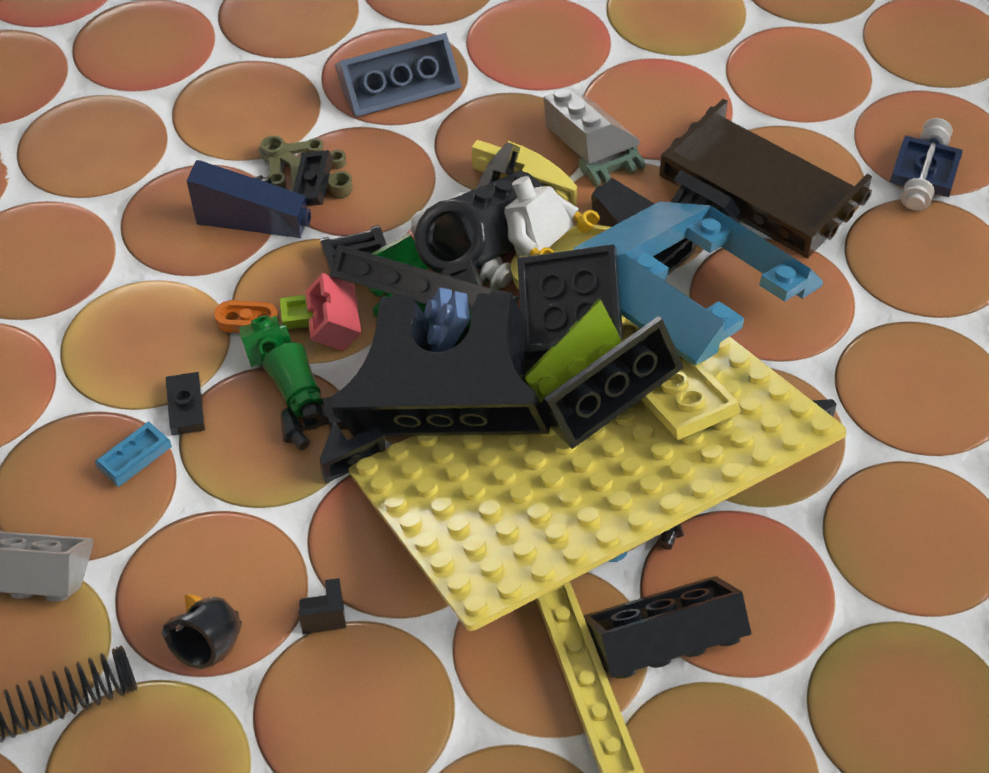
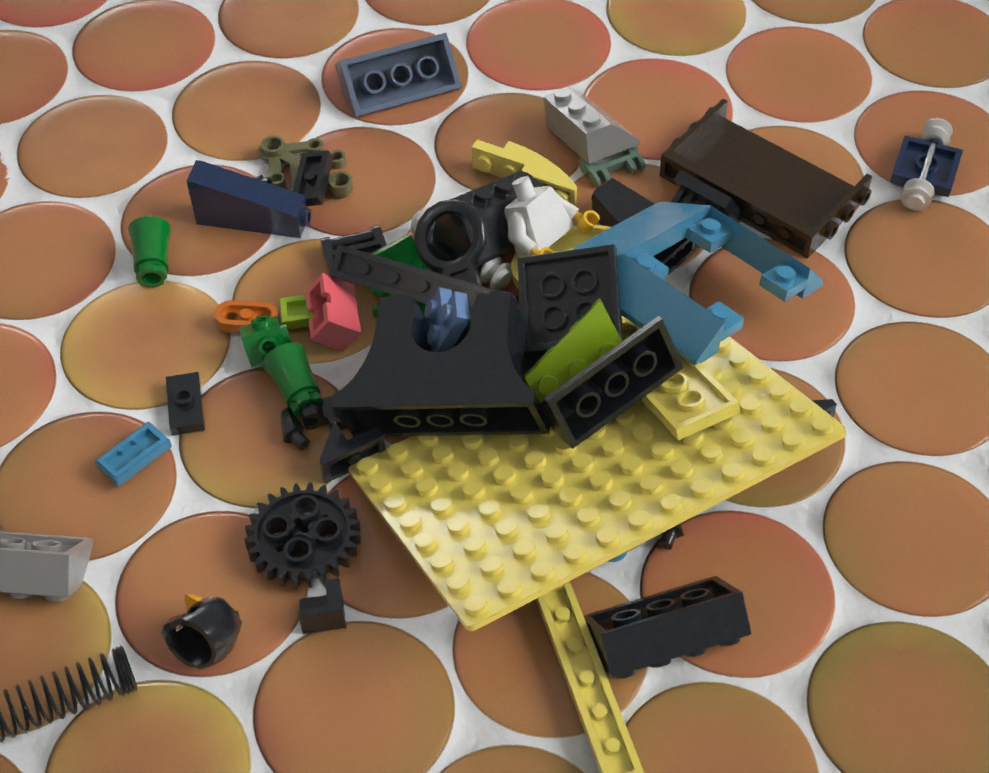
(150, 249): none -> green plant
(303, 535): none -> black gear
(502, 162): black slope -> none

